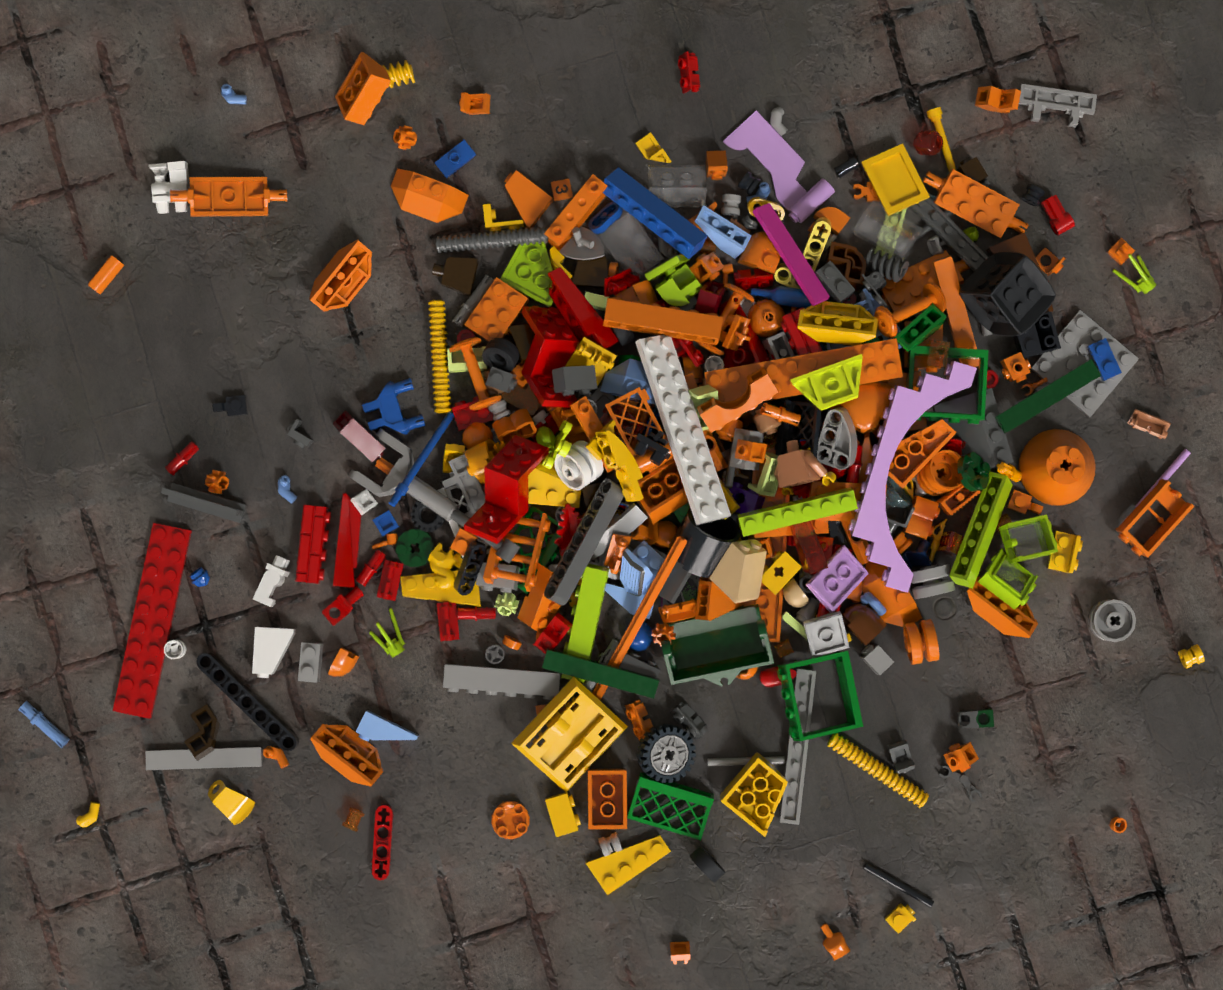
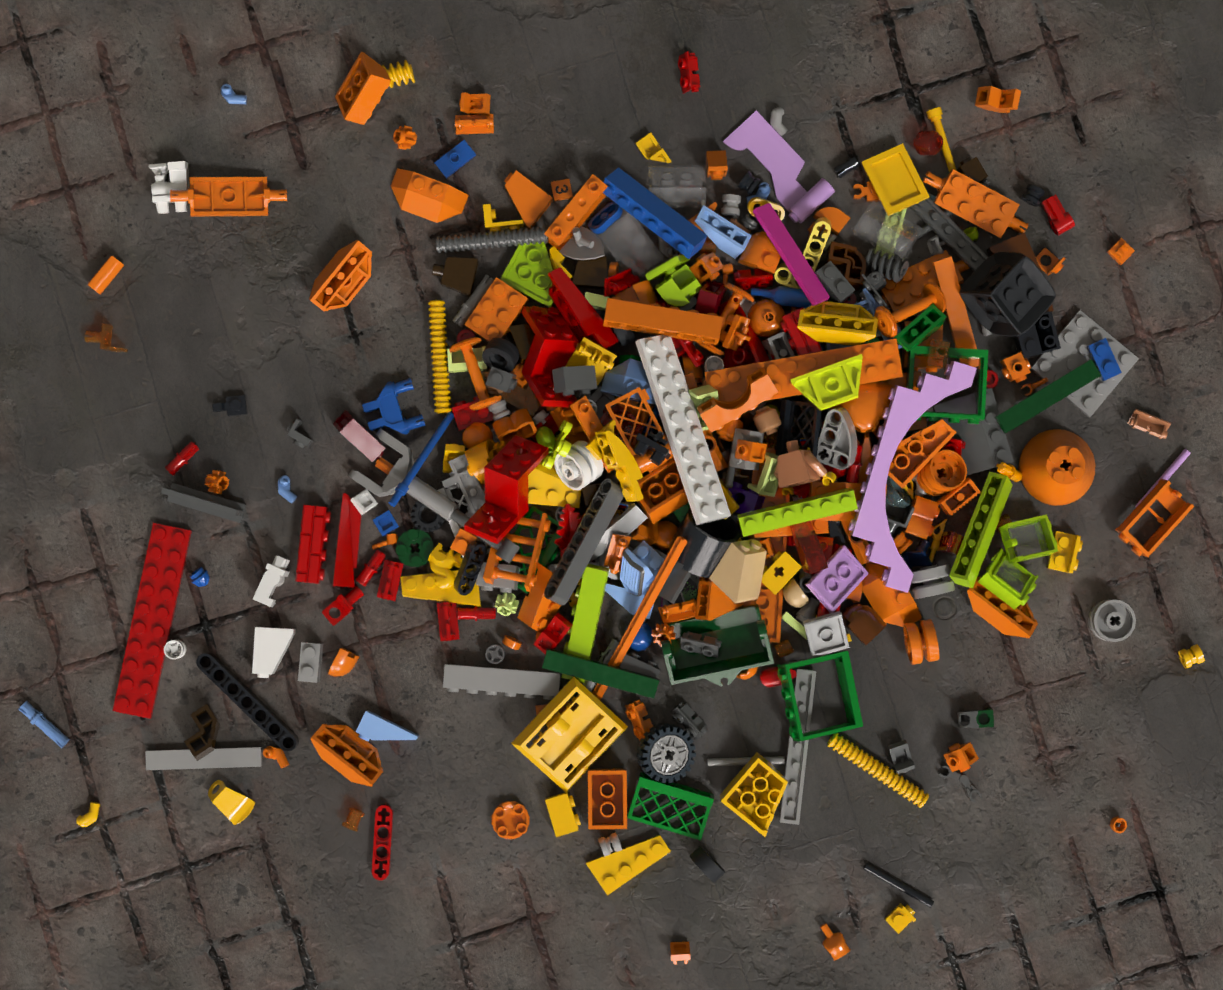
(103, 338): none -> clear orange bracket
(393, 646): lime plant -> none
(474, 124): none -> orange hinge
(692, 643): none -> dark grey hinge
(780, 414): orange pin -> none
(869, 598): medium blue arm -> none
(876, 658): light grey brick -> none
(974, 472): dark green plate -> none
(1022, 502): orange plate -> none
(1073, 102): light grey hinge -> none
(1145, 282): lime plant -> none

